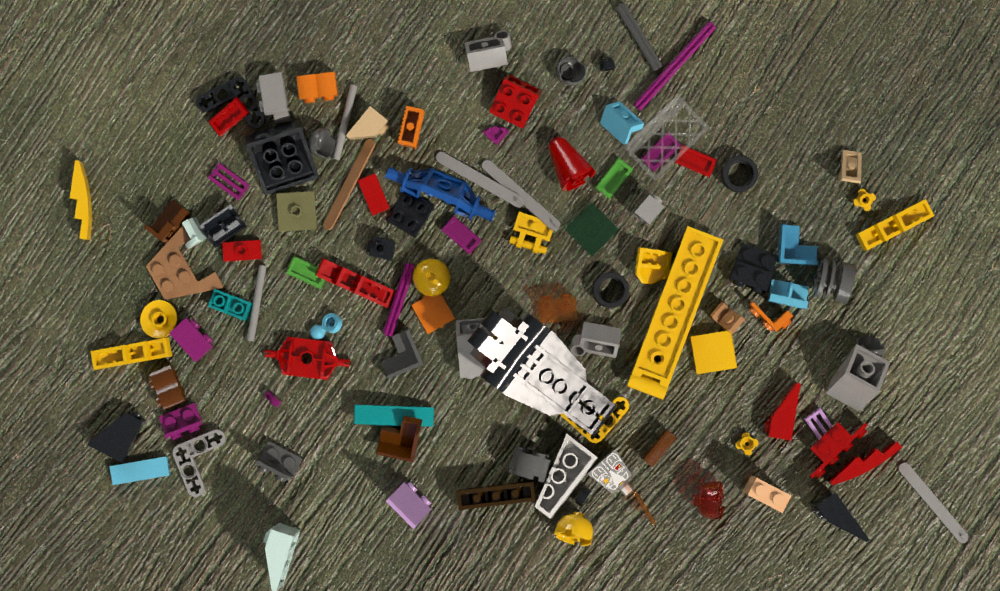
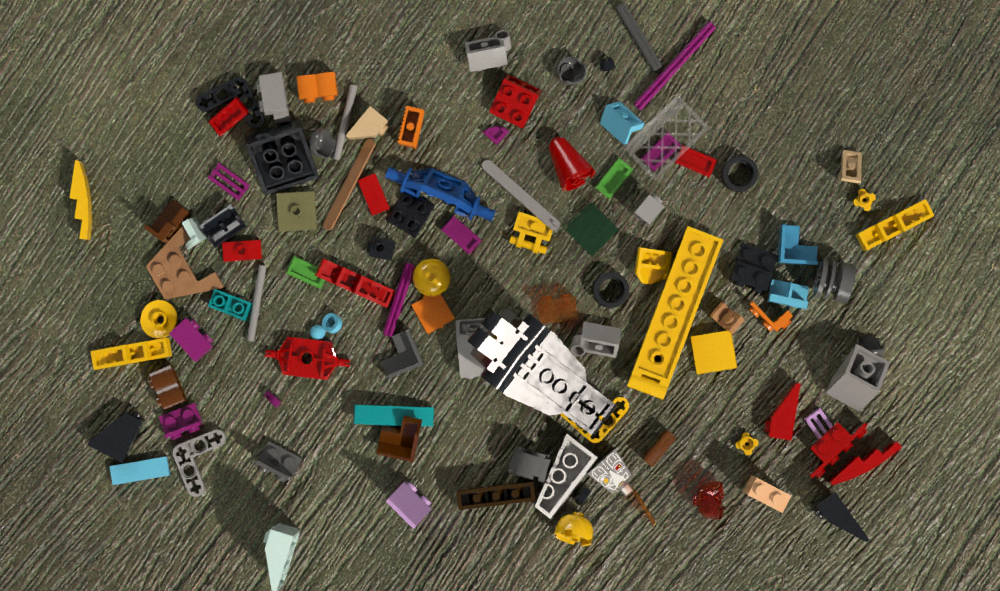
(480, 179): light grey piece -> none
(933, 502): light grey piece -> none

